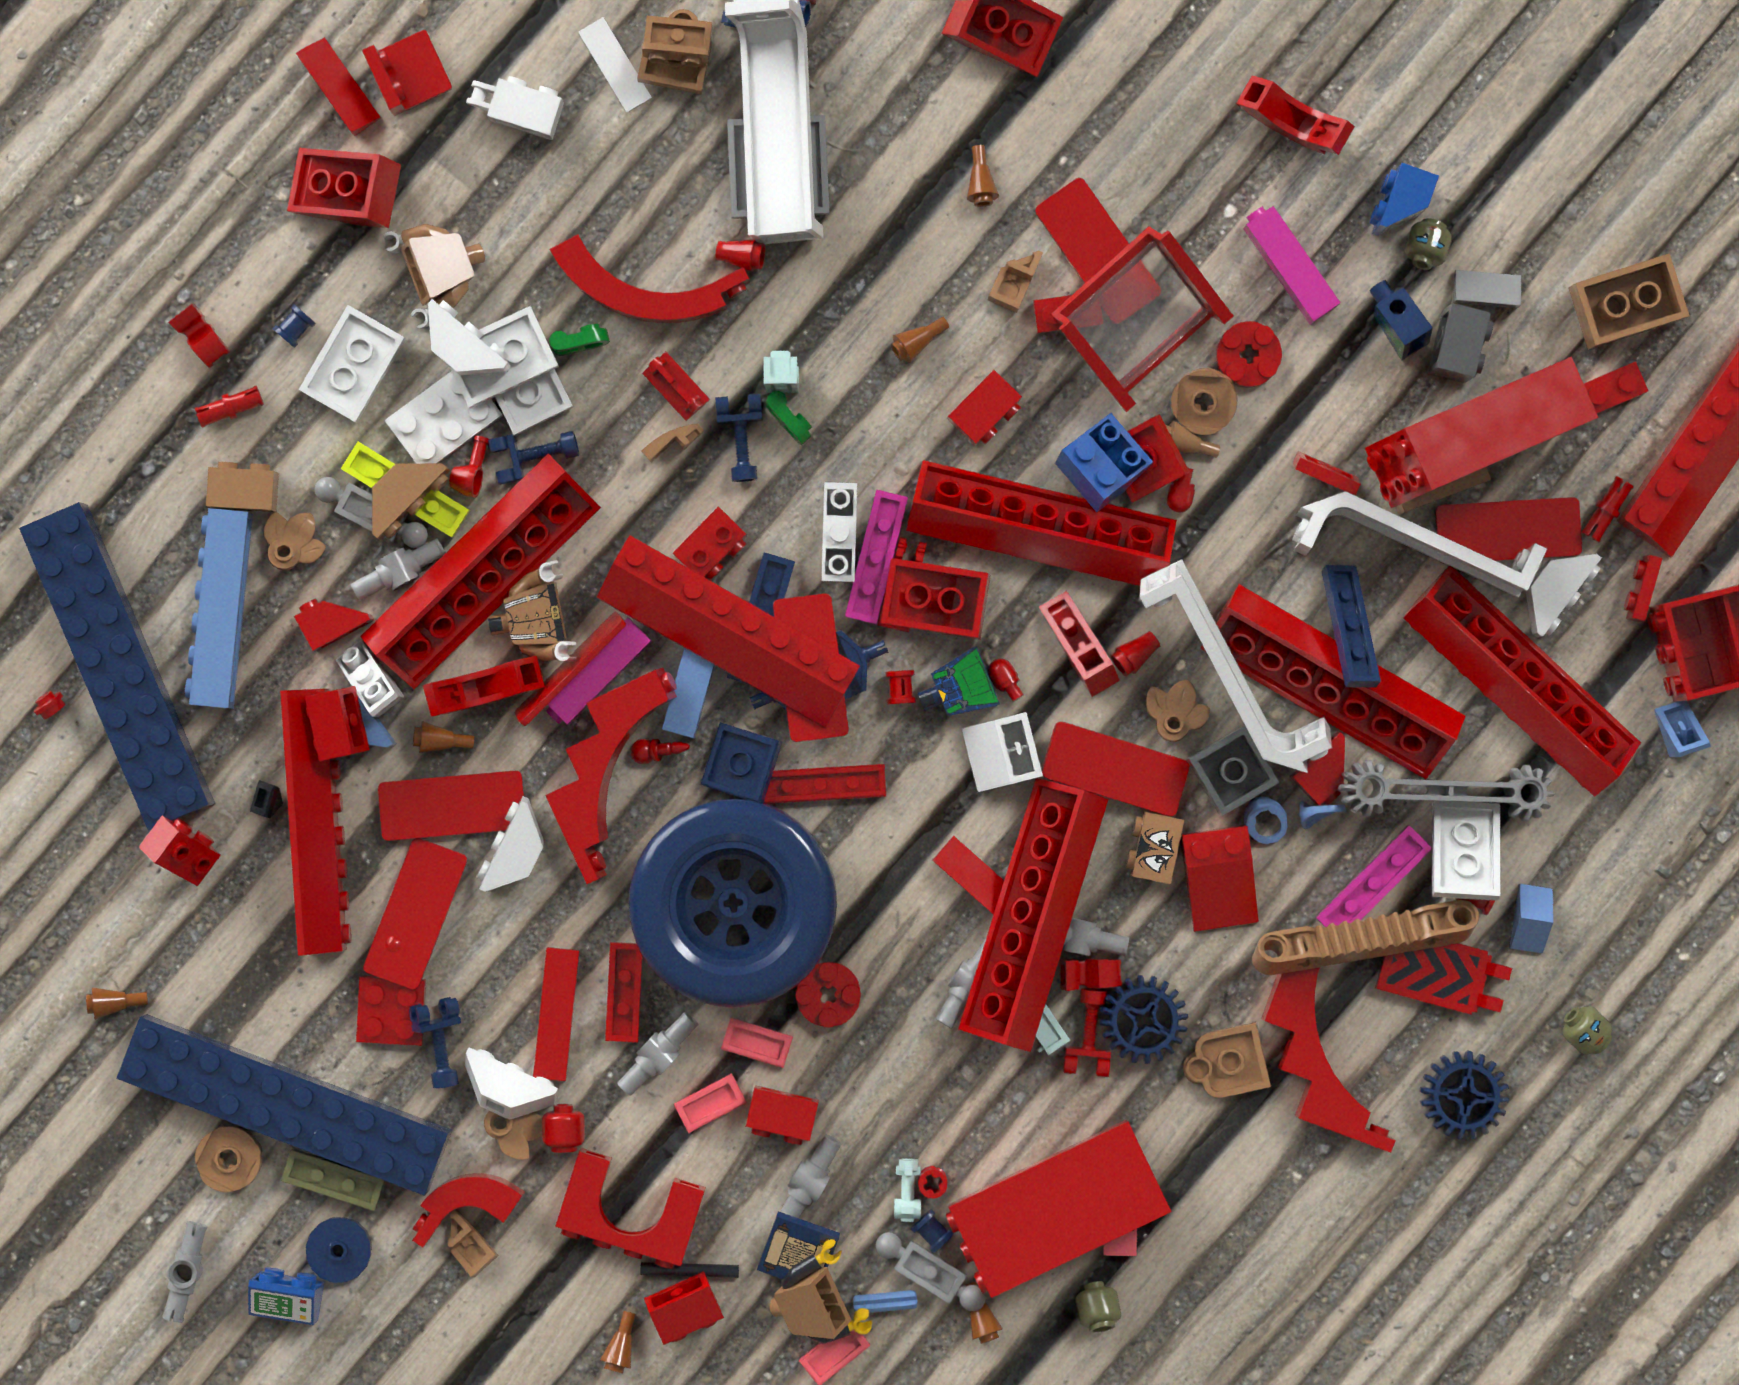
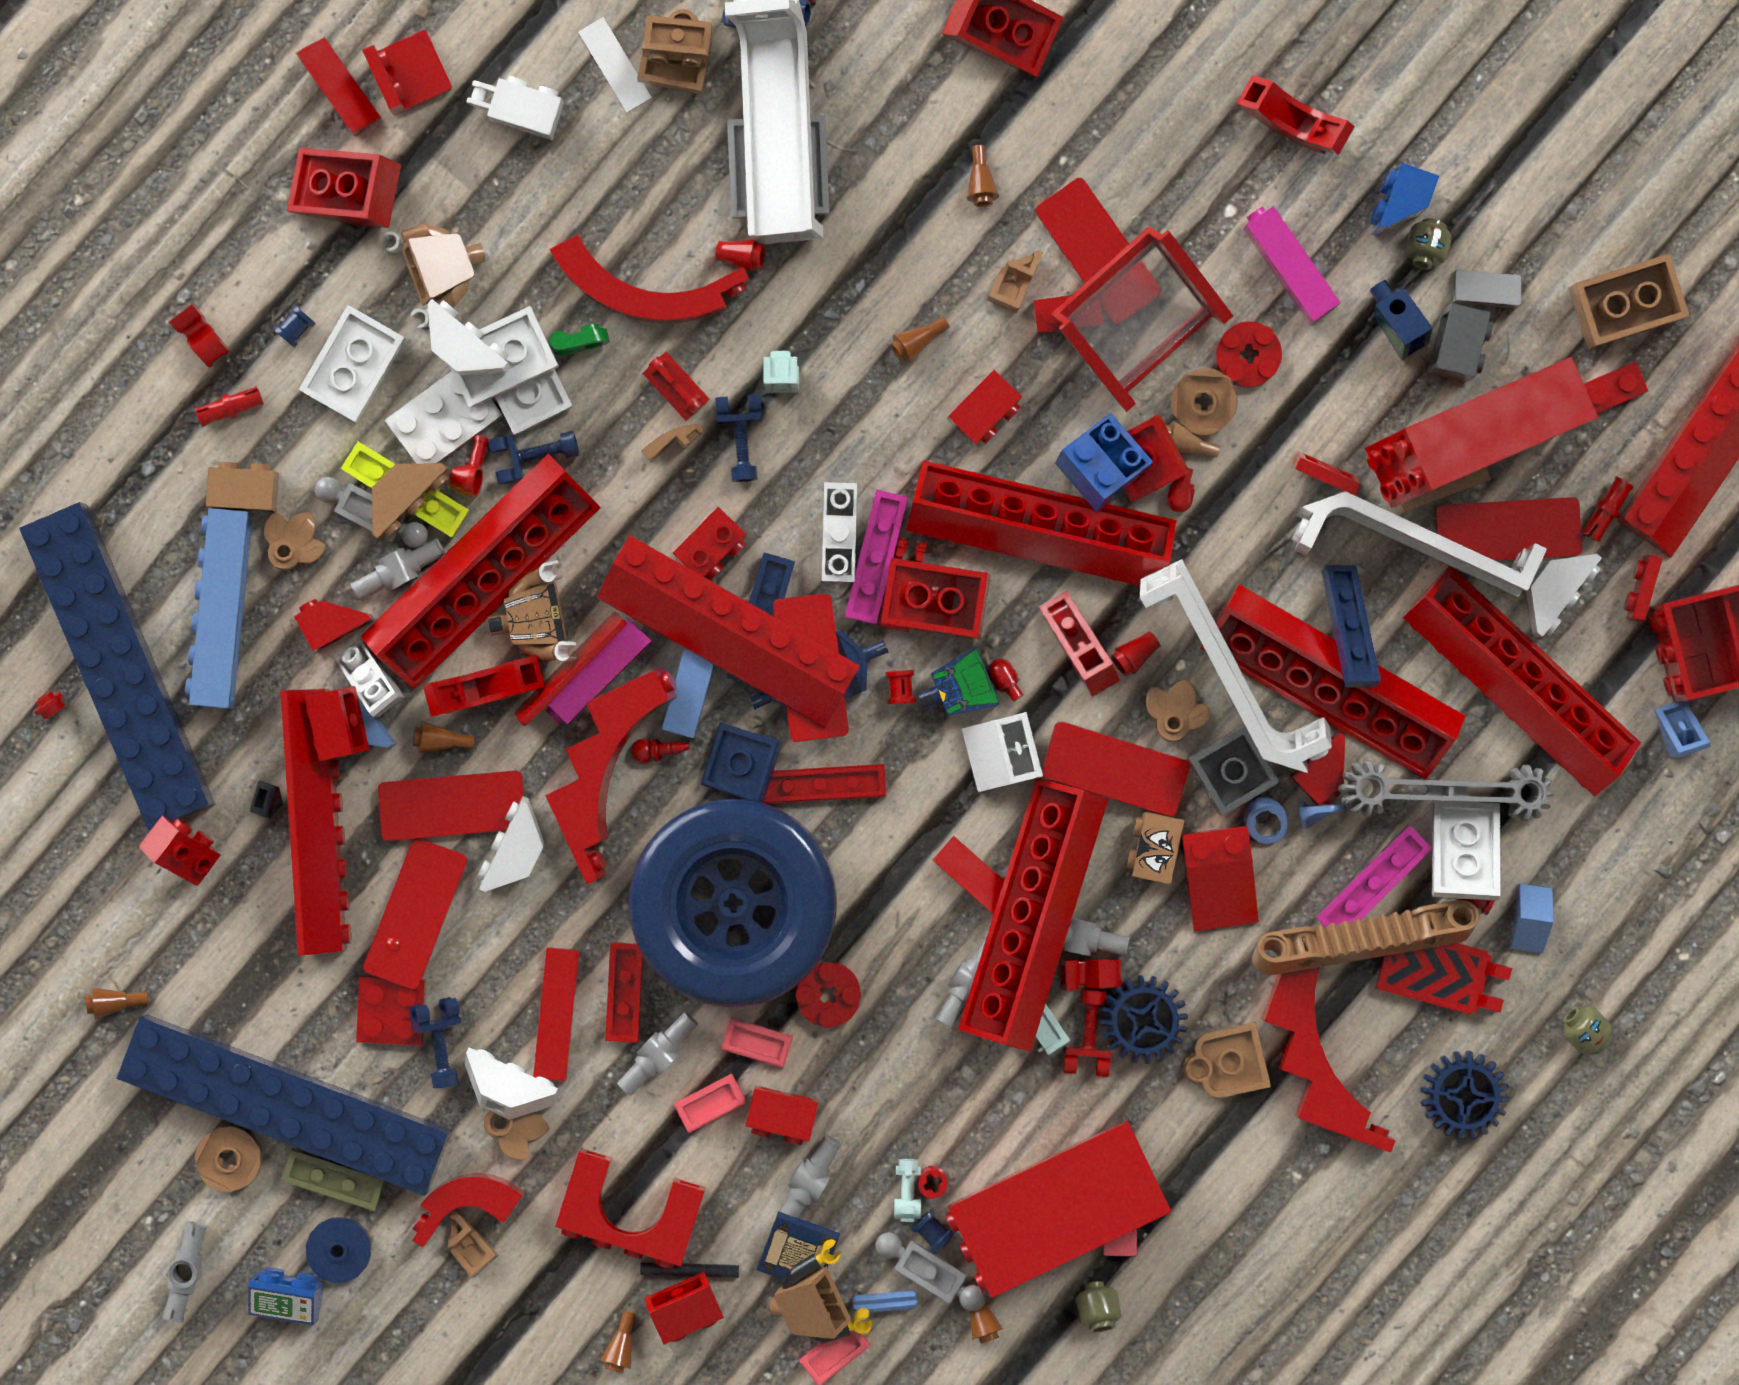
(563, 1128): red head -> none
(796, 425): green plate -> none

